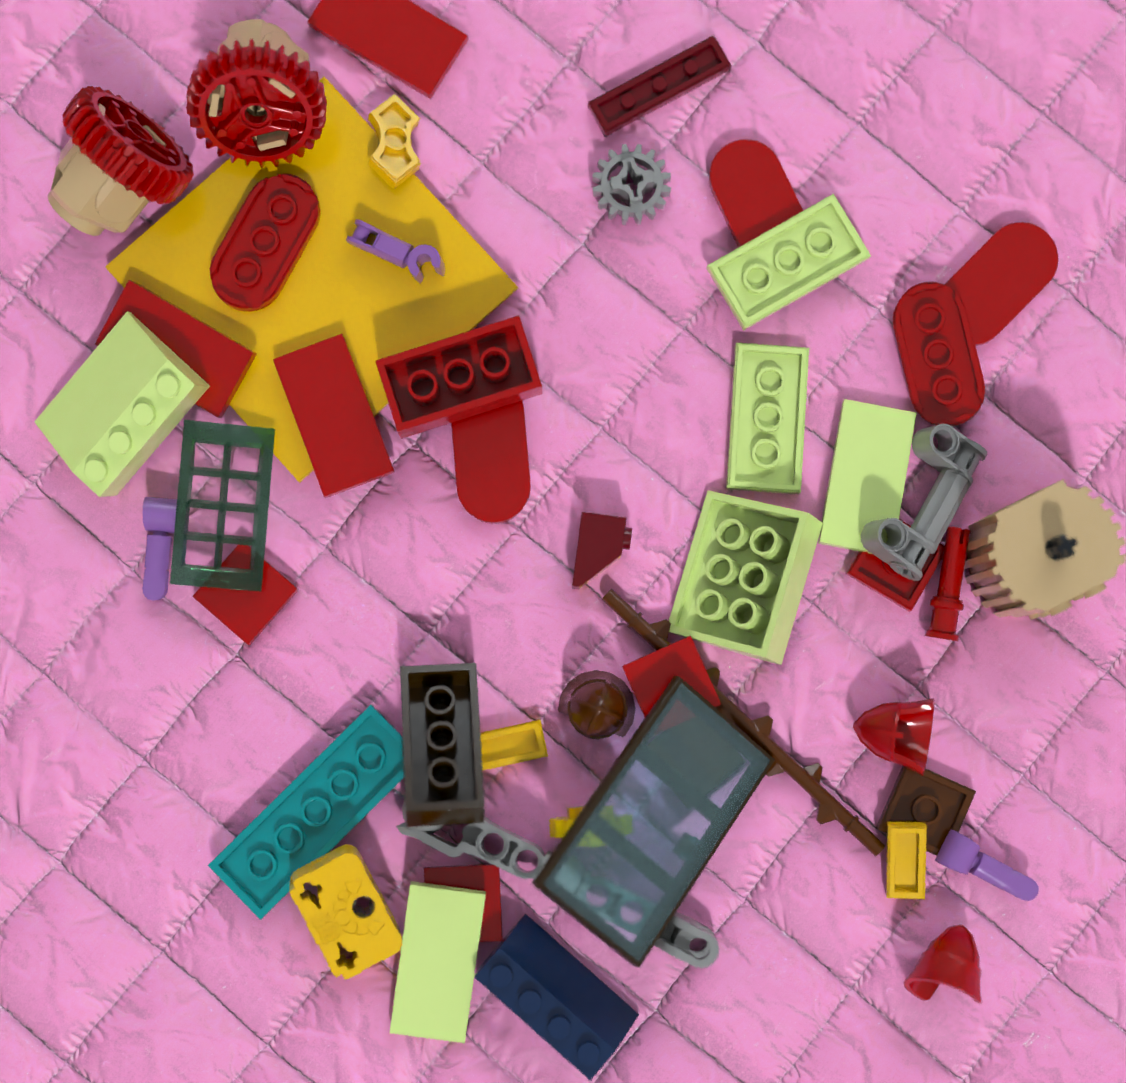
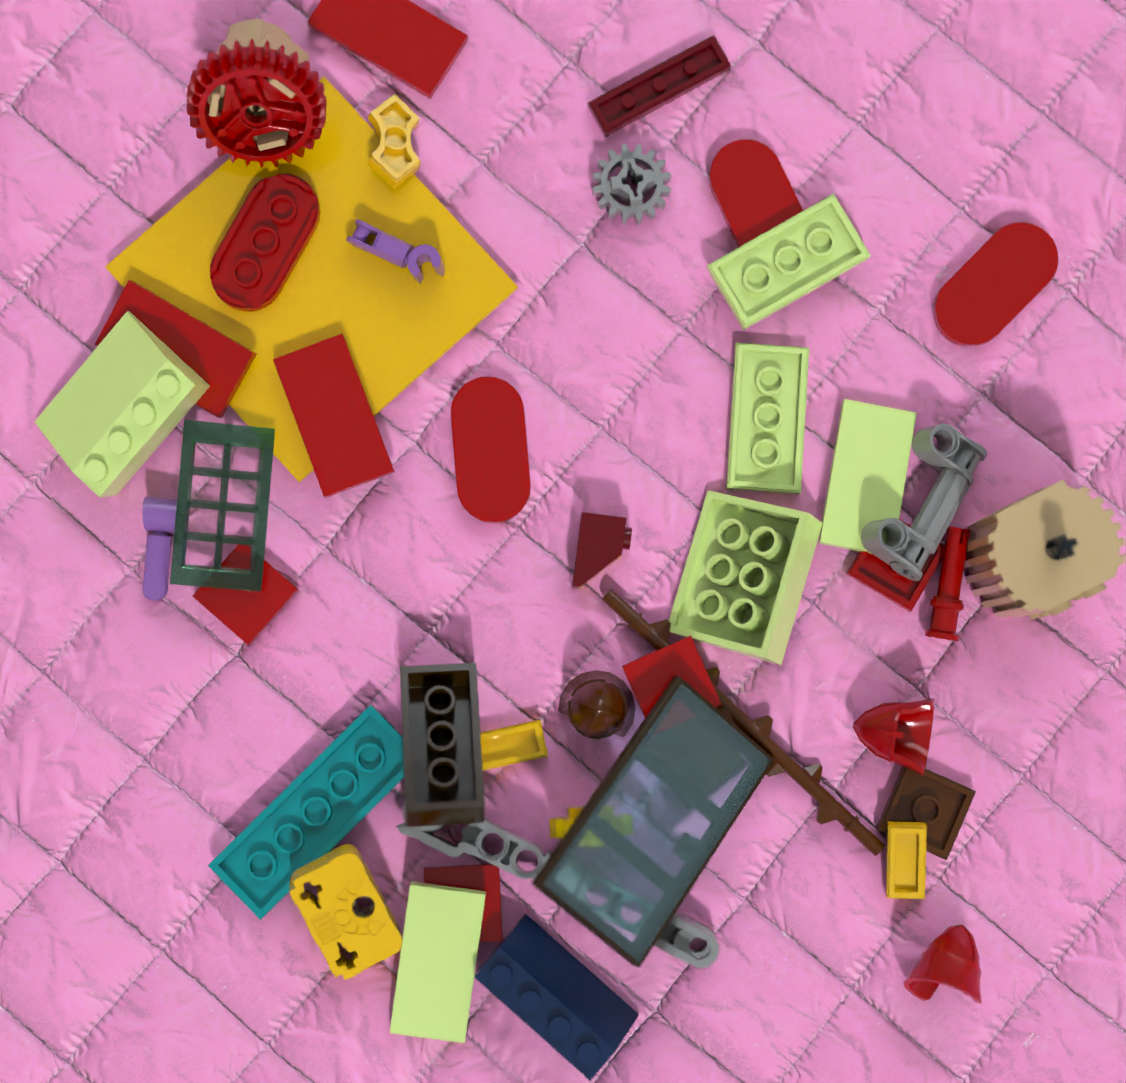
(114, 164): red piece -> none
(459, 377): red brick -> none
(939, 354): red tile -> none
(964, 856): medium lavender piece -> none

